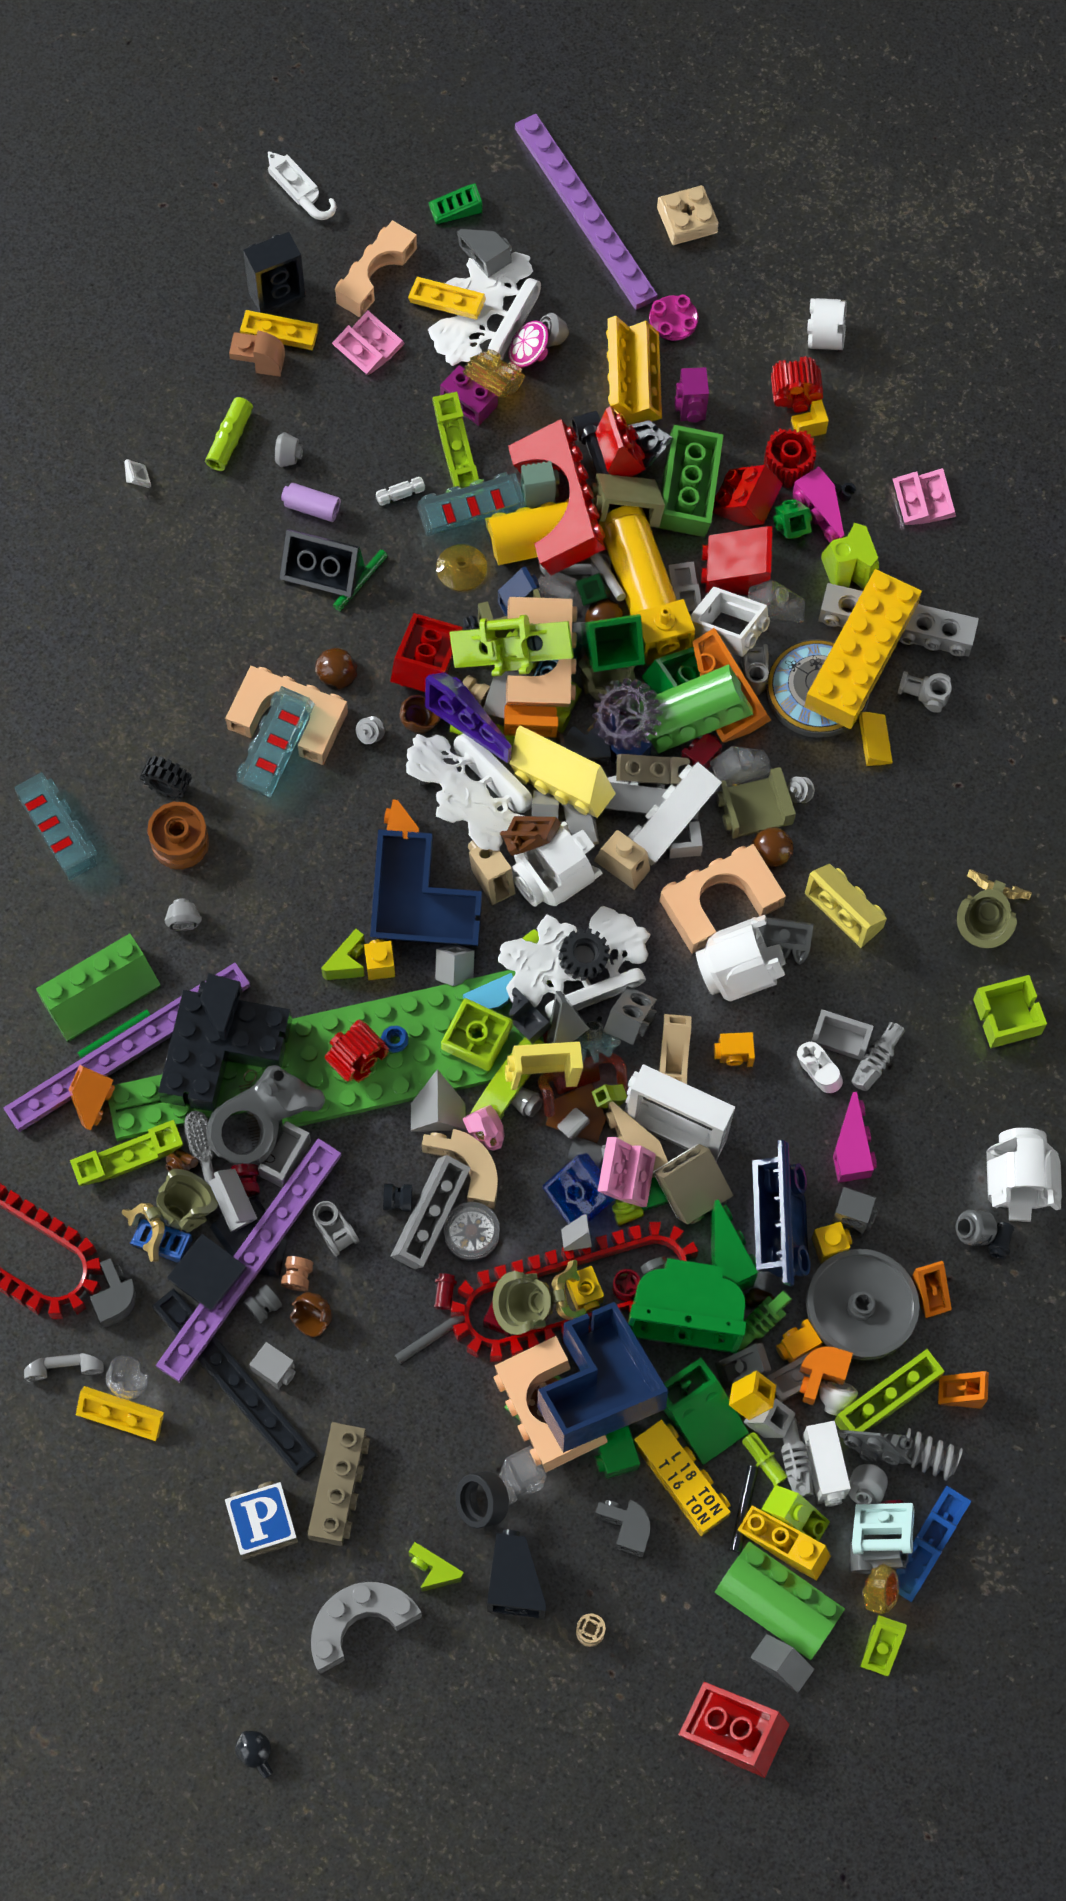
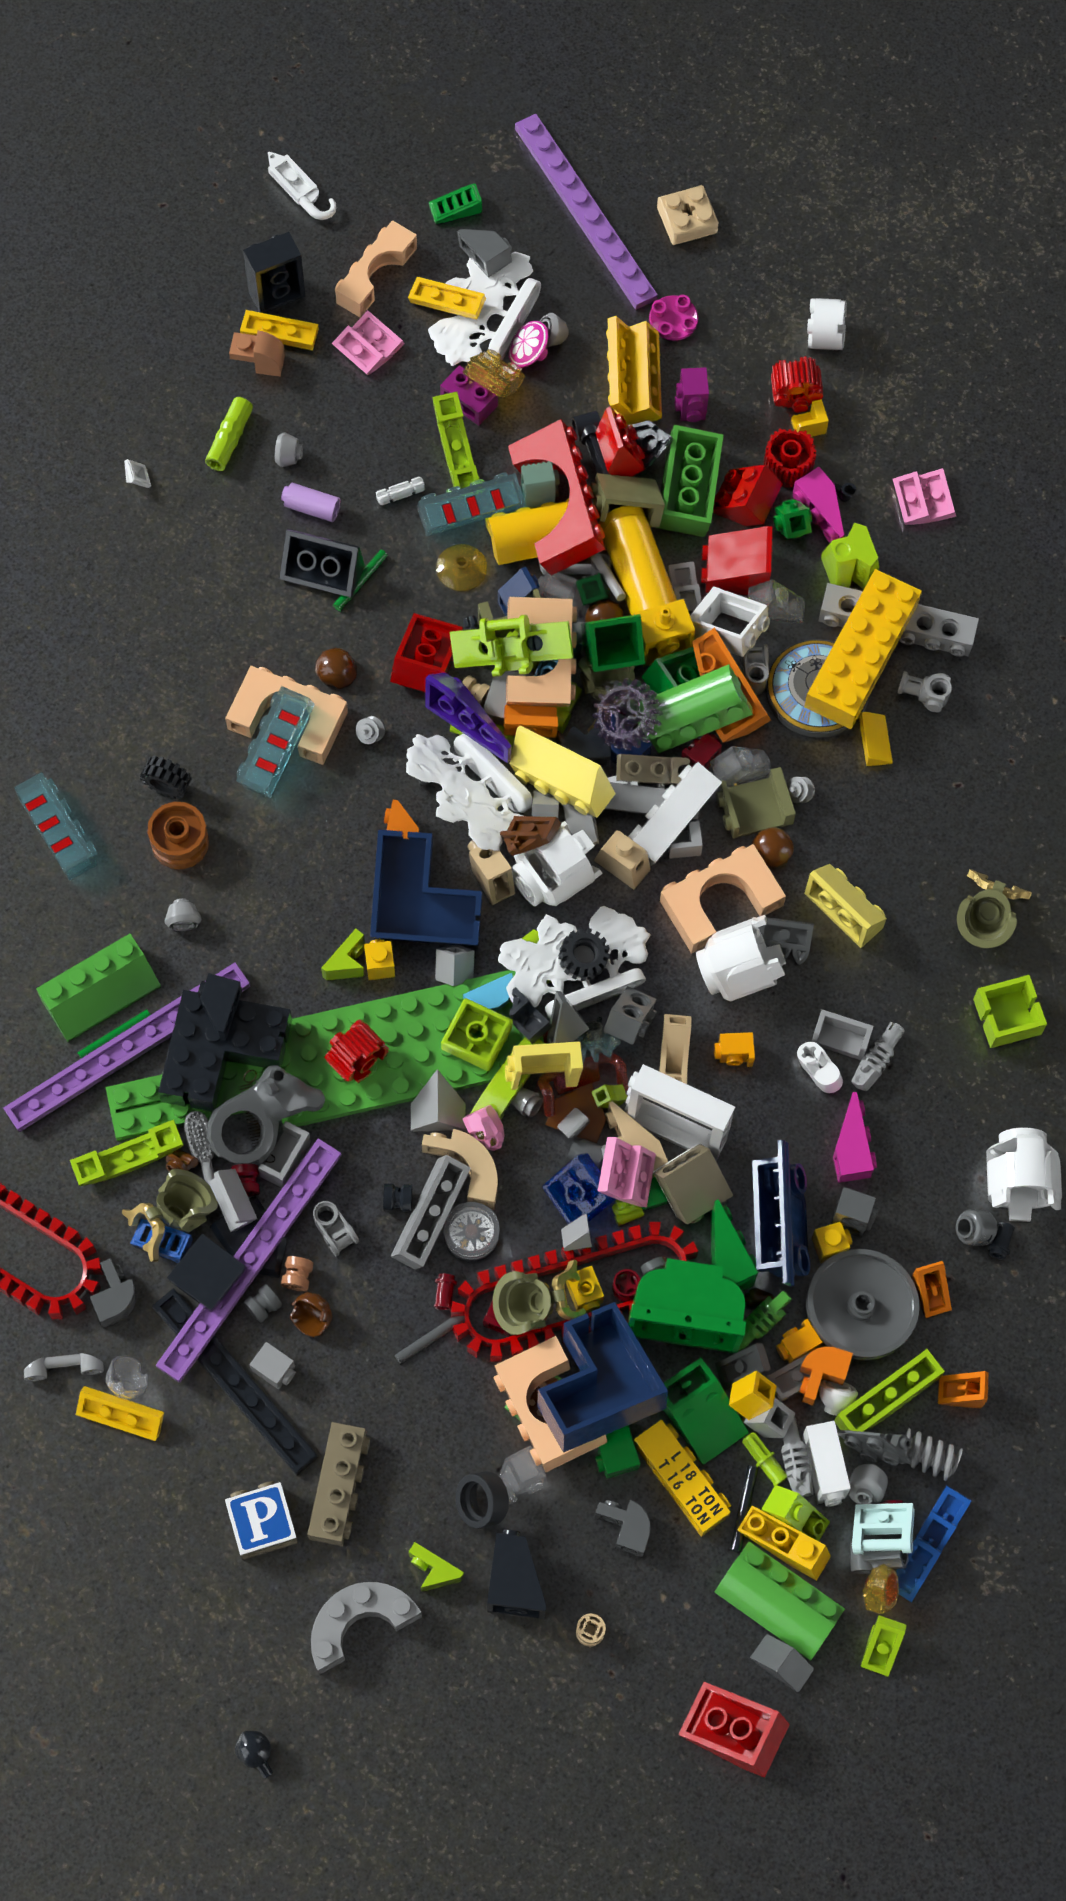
(88, 1094): orange slope -> none
(399, 1032): blue plate -> none
(416, 716): reddish brown hair -> none

